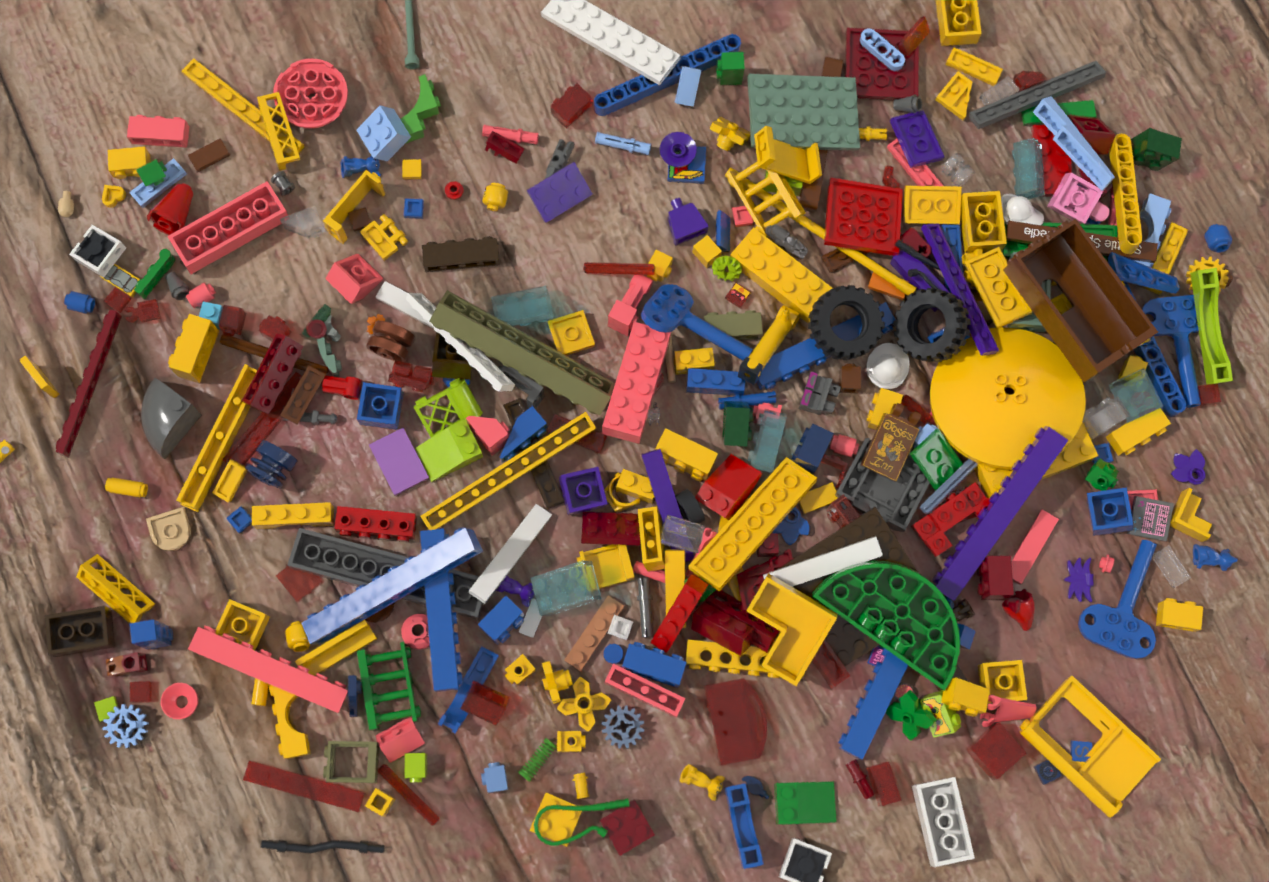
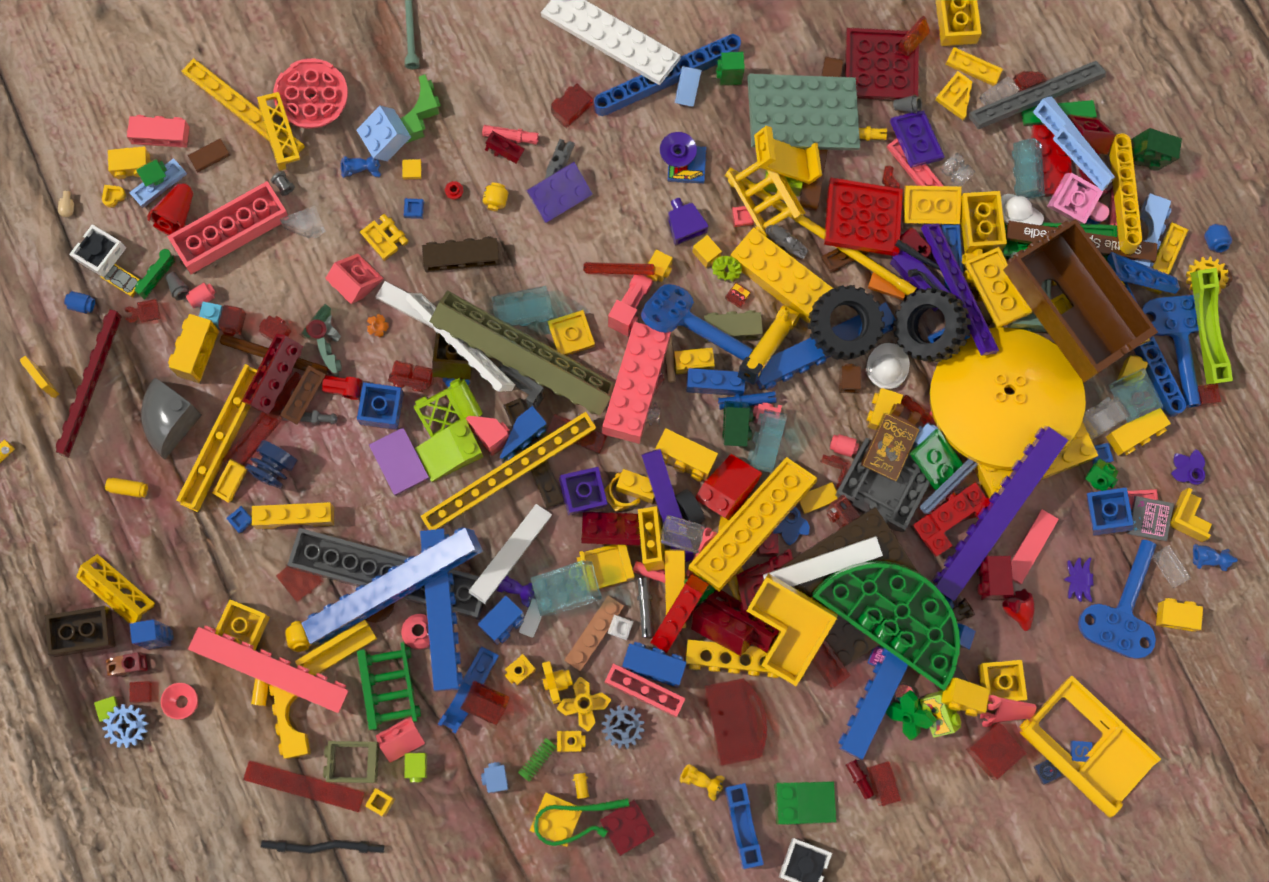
(117, 299): clear red tile -> none
(170, 529): tan tile -> none
(349, 202): yellow panel -> none
(354, 689): dark blue wing -> none
(359, 219): reddish brown tile -> none
(375, 523): red brick -> none
(390, 341): copper wheel -> none
(408, 795): clear red axle -> none
(613, 653): blue tile -> none
(623, 143): light blue pin -> none
(723, 231): blue slope -> none
(729, 133): yellow plant -> none
(755, 786): dark blue piece -> none
(813, 448): dark blue brick -> none
(816, 393): dark grey hips -> none
(882, 42): light blue beam -> none
(943, 822): white brick -> none
(1106, 563): coral plate -> none

